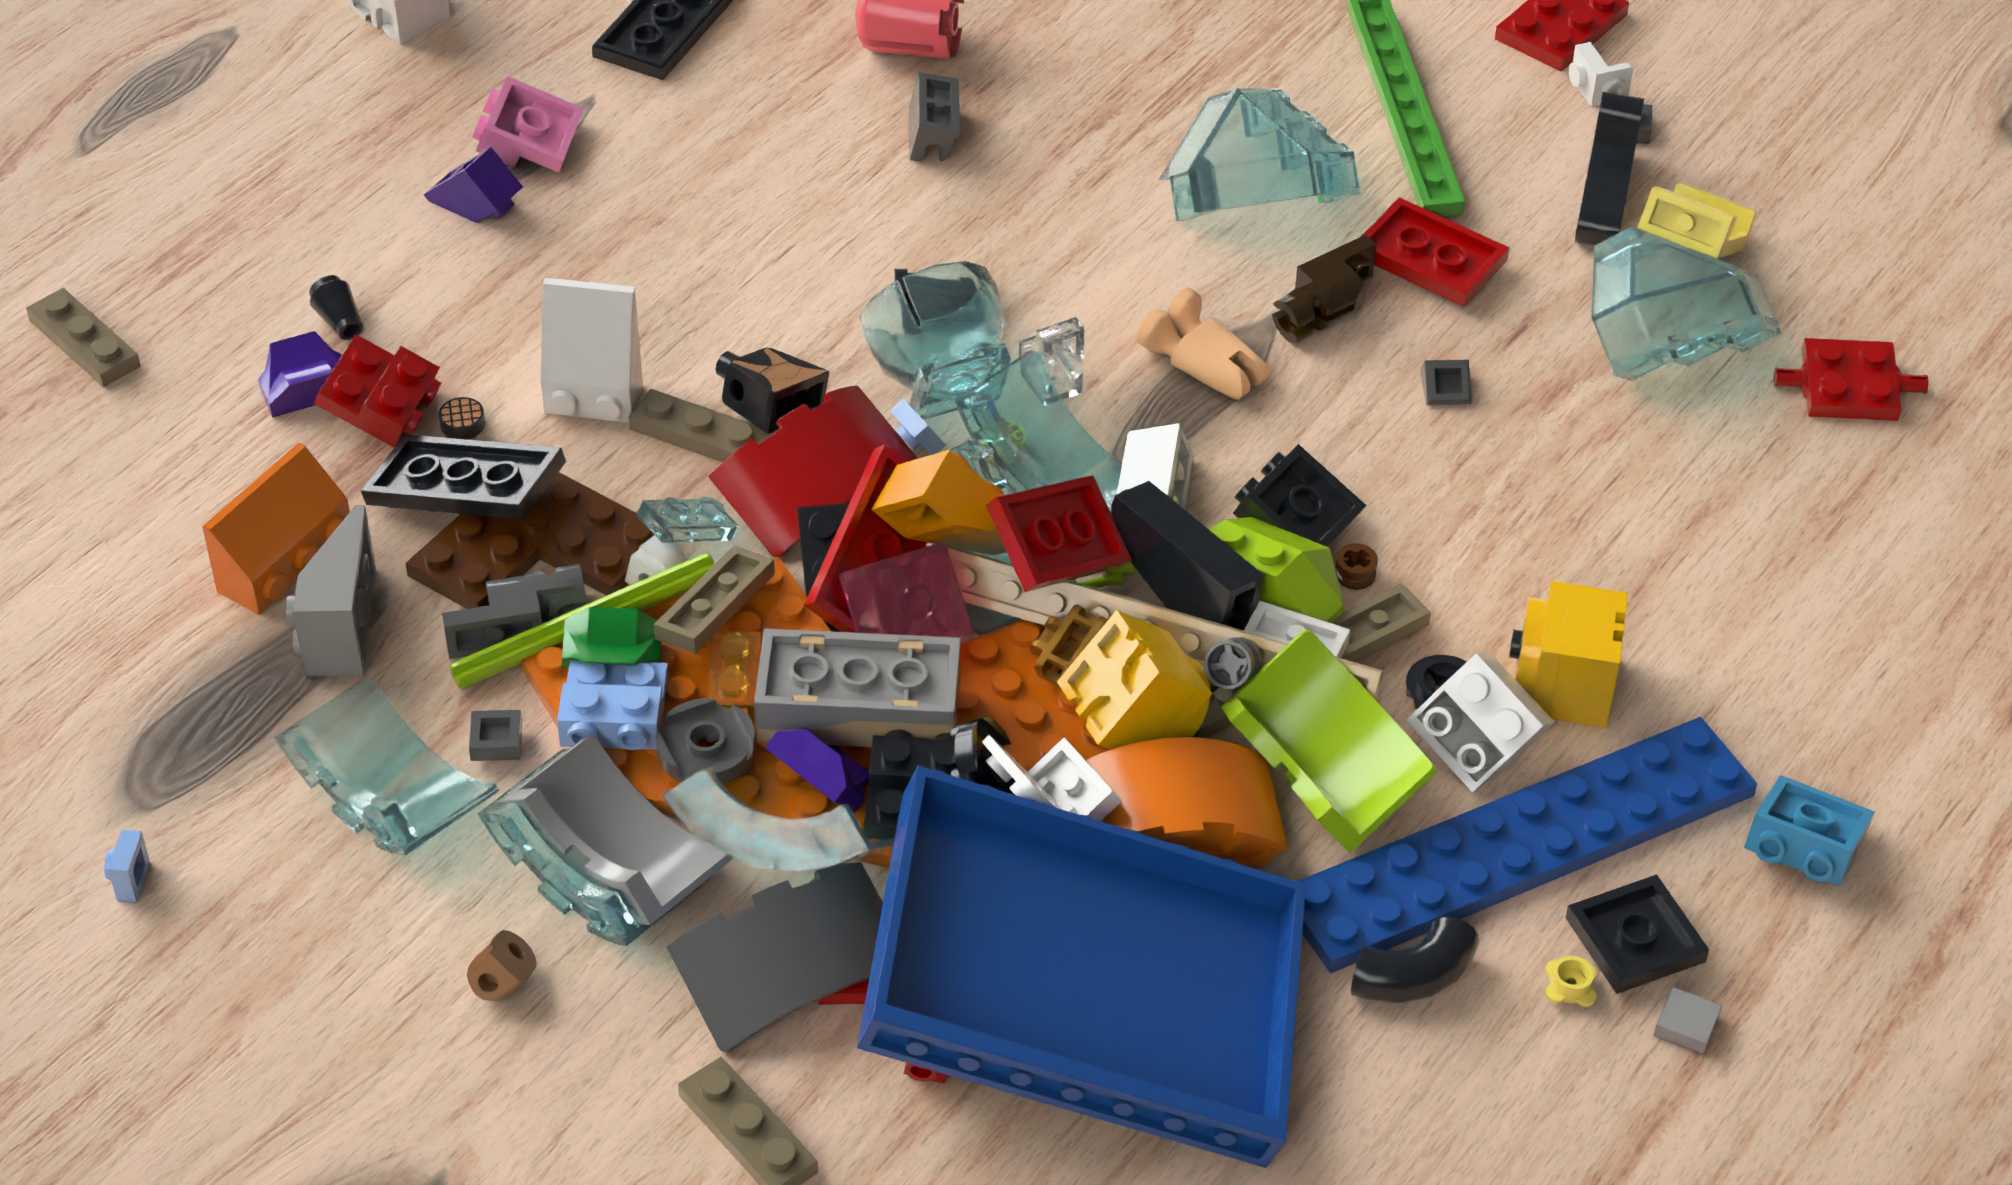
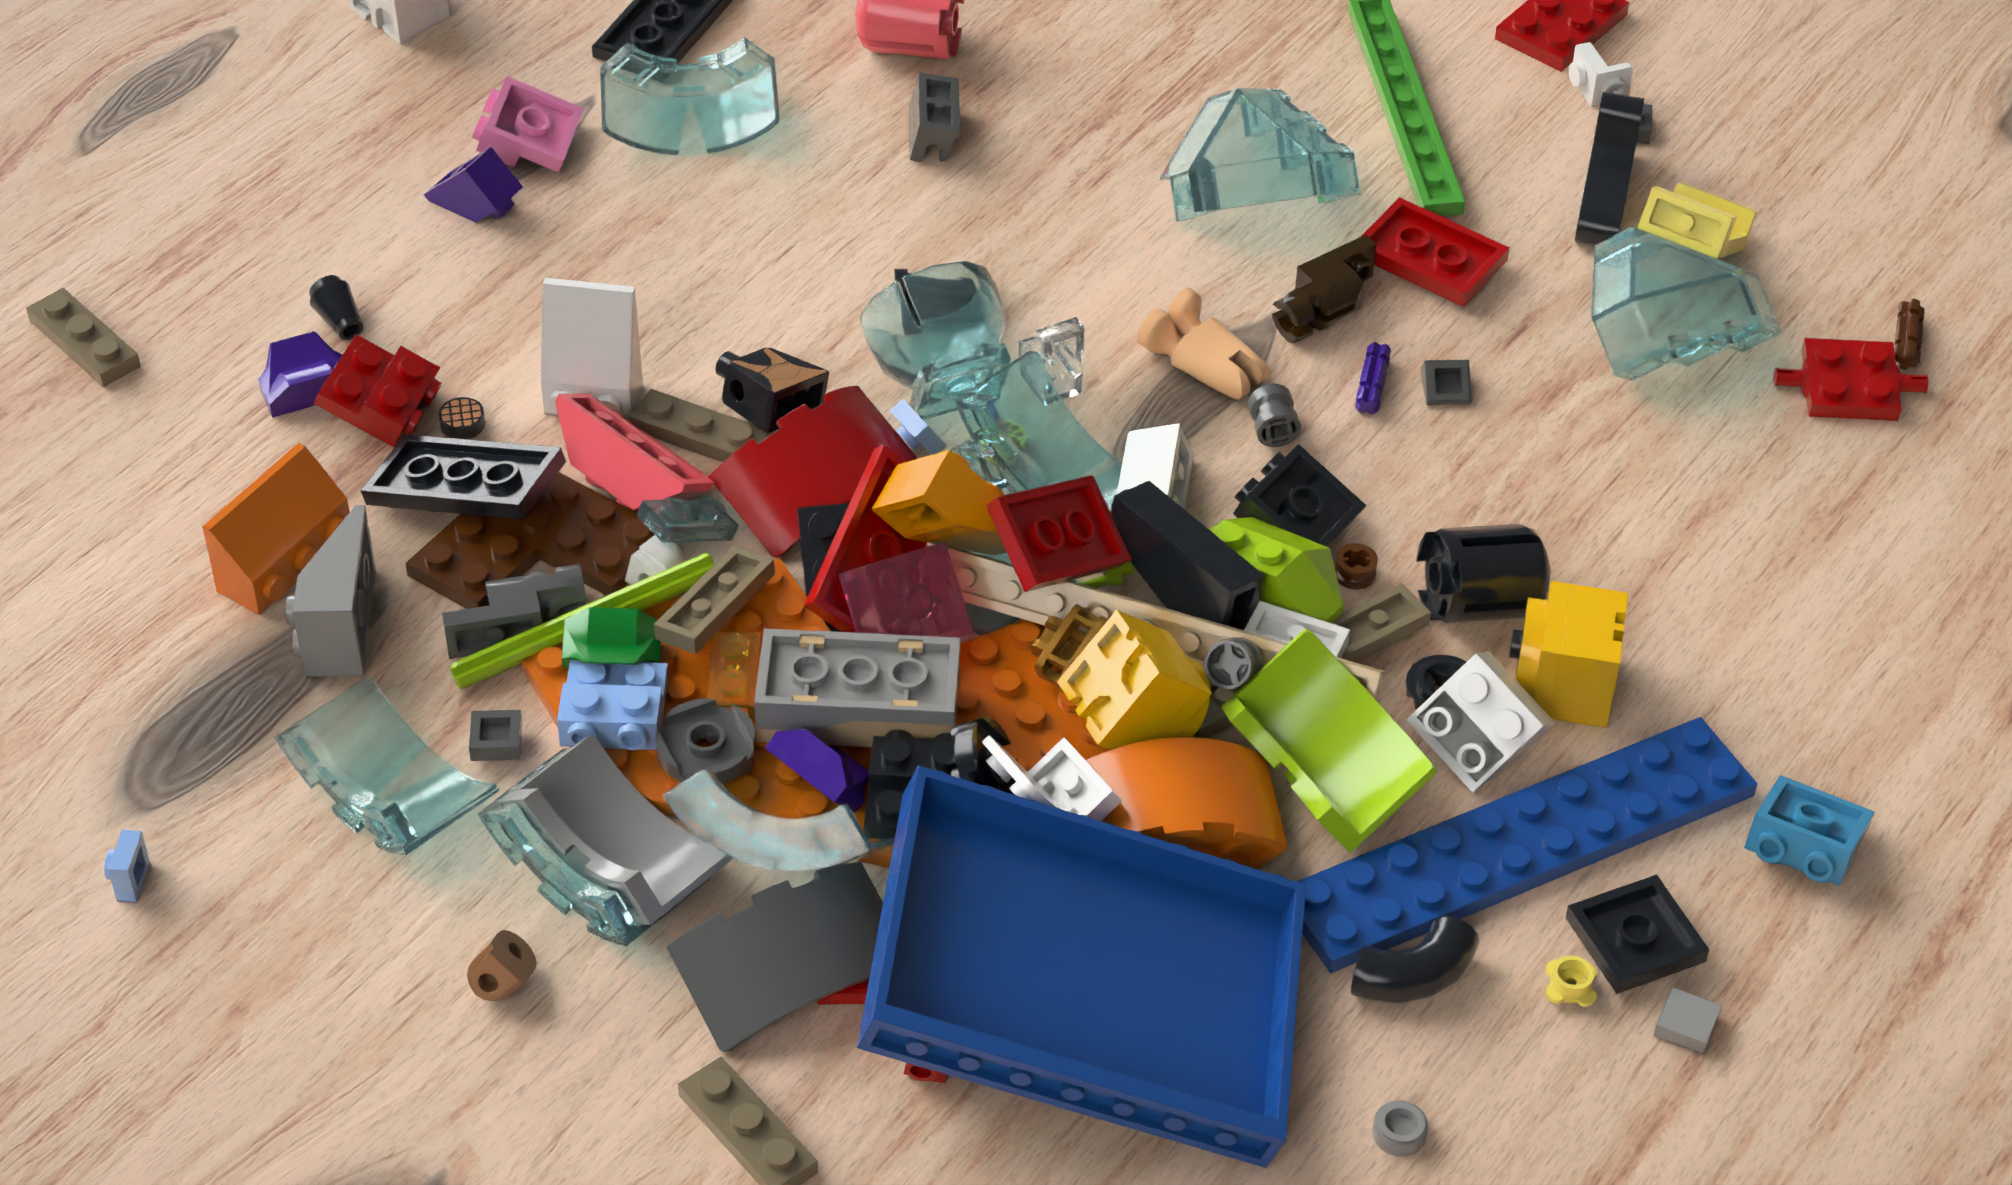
(623, 456): none -> coral wedge
(689, 106): none -> clear light blue panel
(1274, 415): none -> dark grey wheel
(1373, 378): none -> dark purple axle
(1400, 1128): none -> light grey tile
(1482, 572): none -> black cylinder
(1909, 334): none -> reddish brown axle

